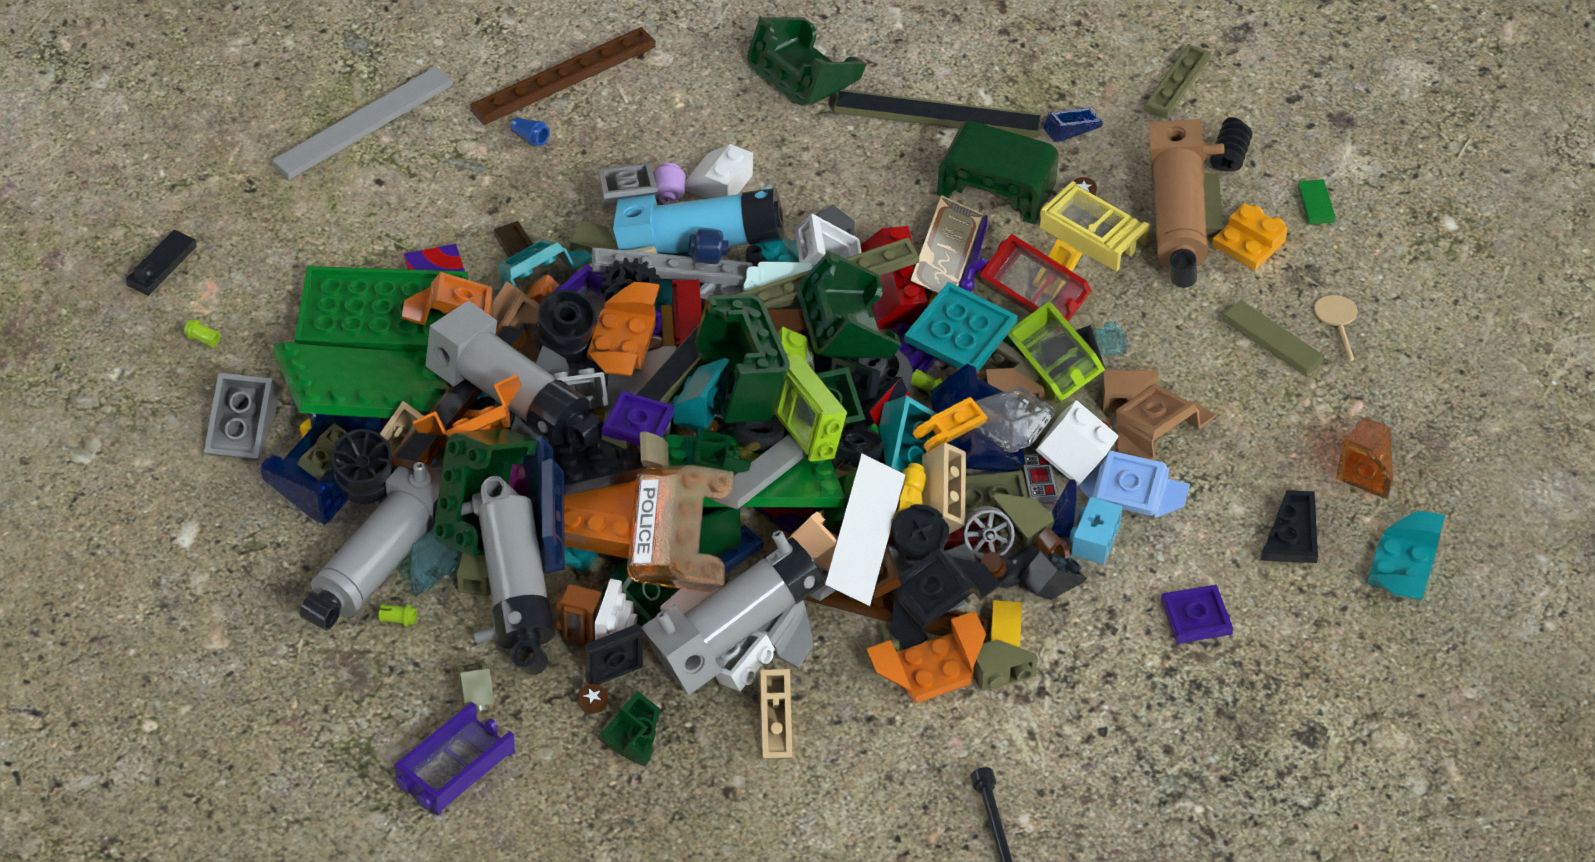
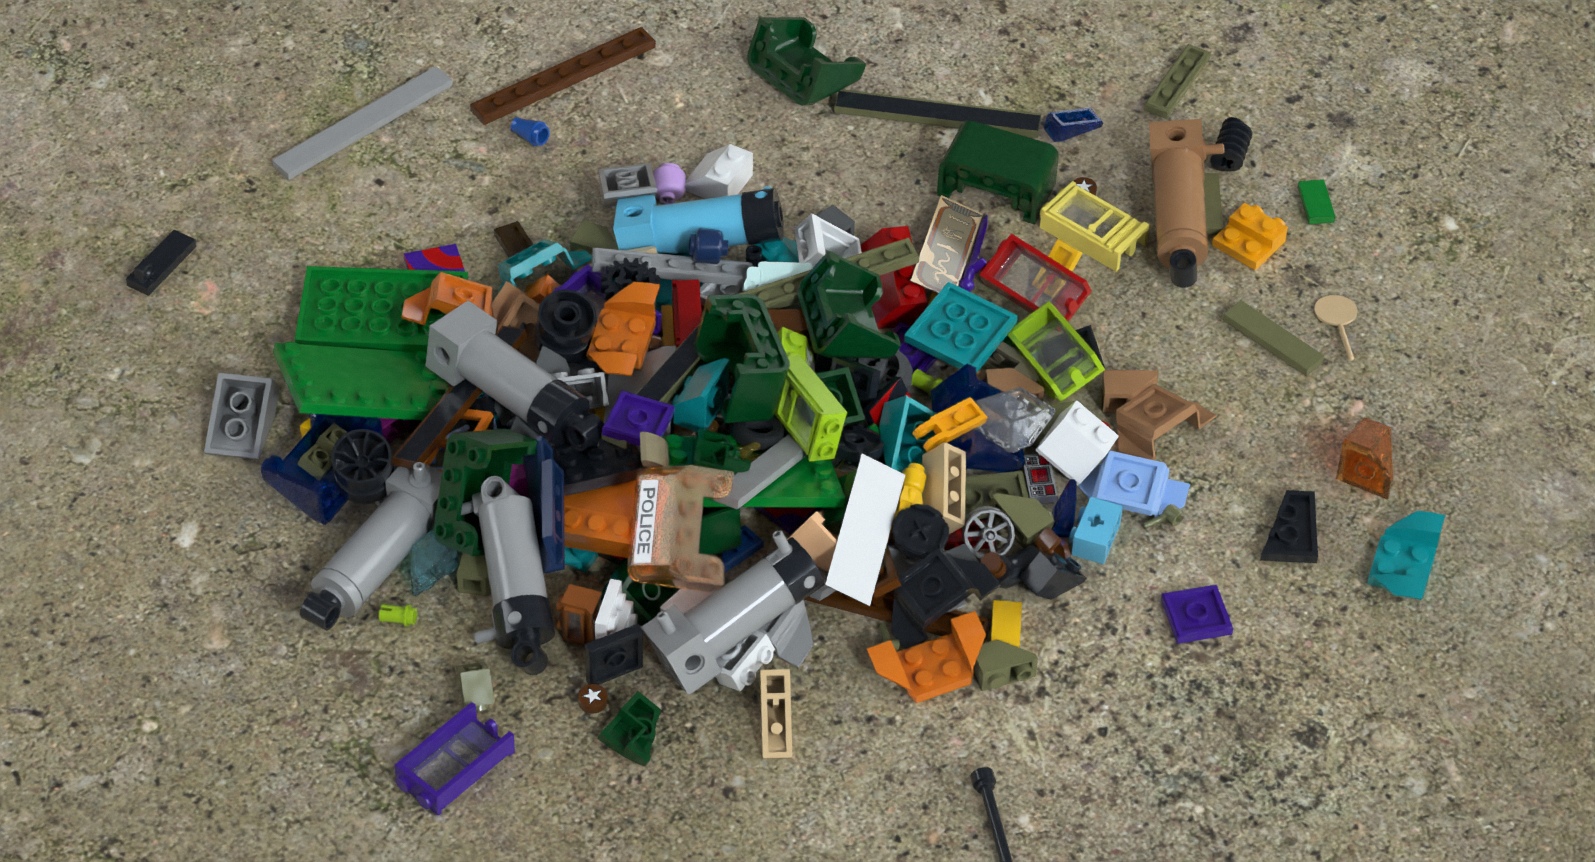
(204, 334): lime pin -> none
(400, 426): tan slope -> none
(488, 418): orange piece -> none
(1110, 339): clear light blue tile -> none
(1170, 513): none -> olive hand

